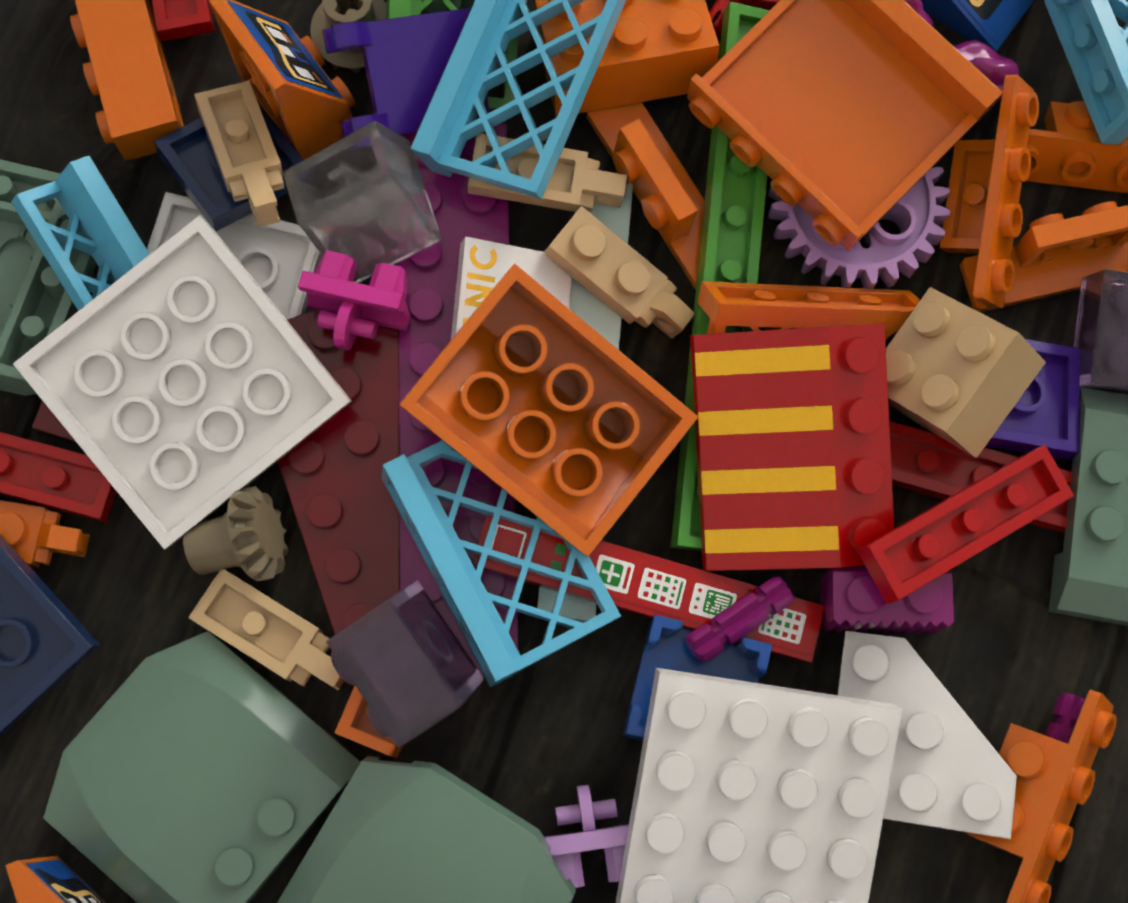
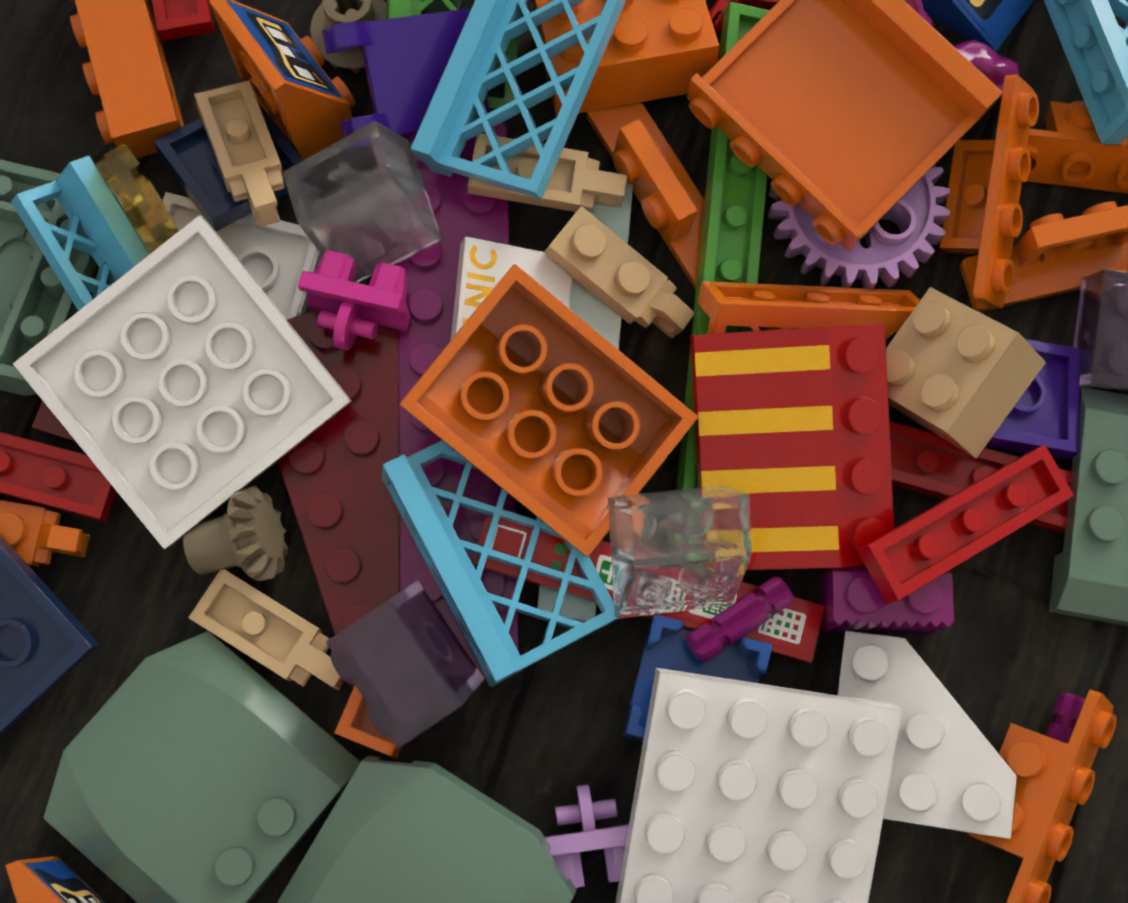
(137, 197): none -> clear yellow plate
(678, 549): none -> clear slope

